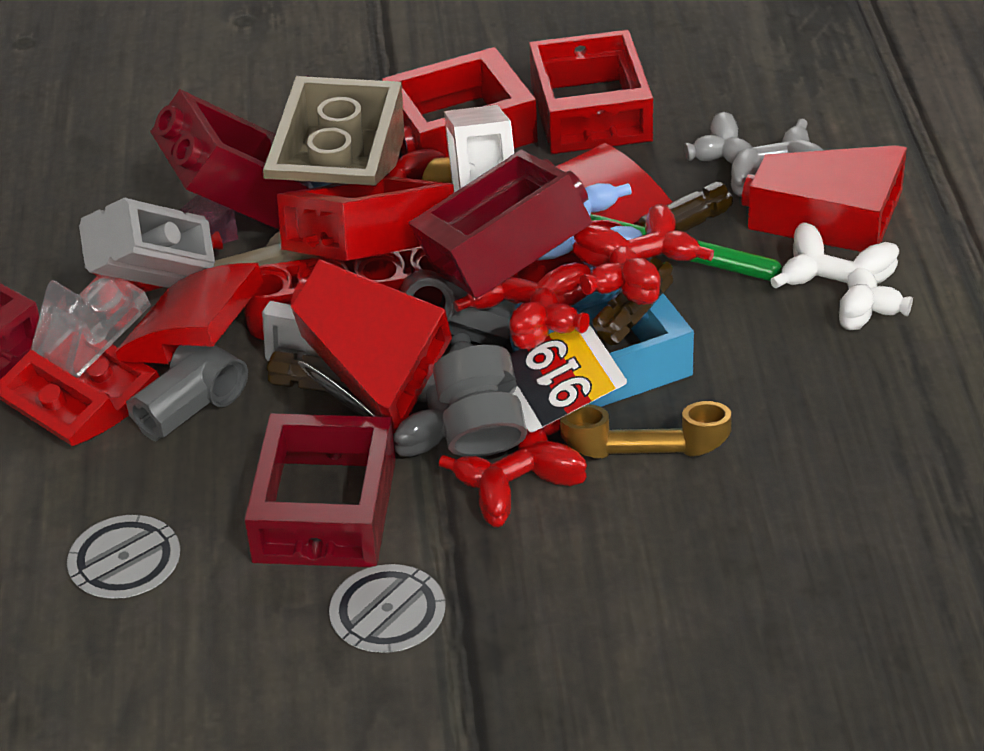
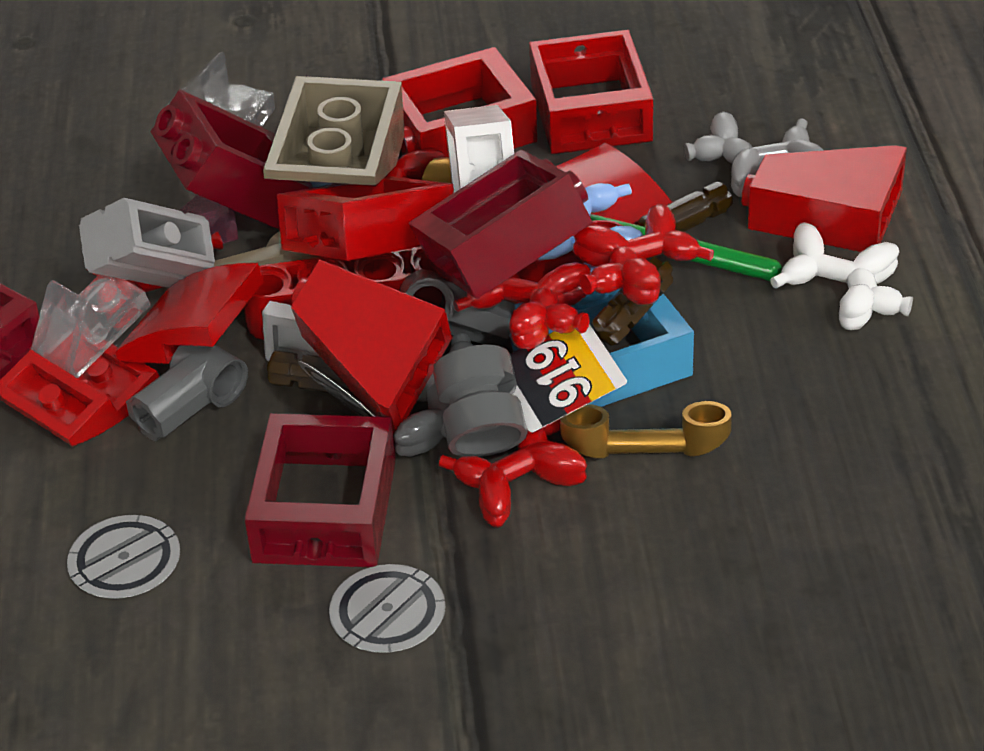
(213, 86): none -> clear slope

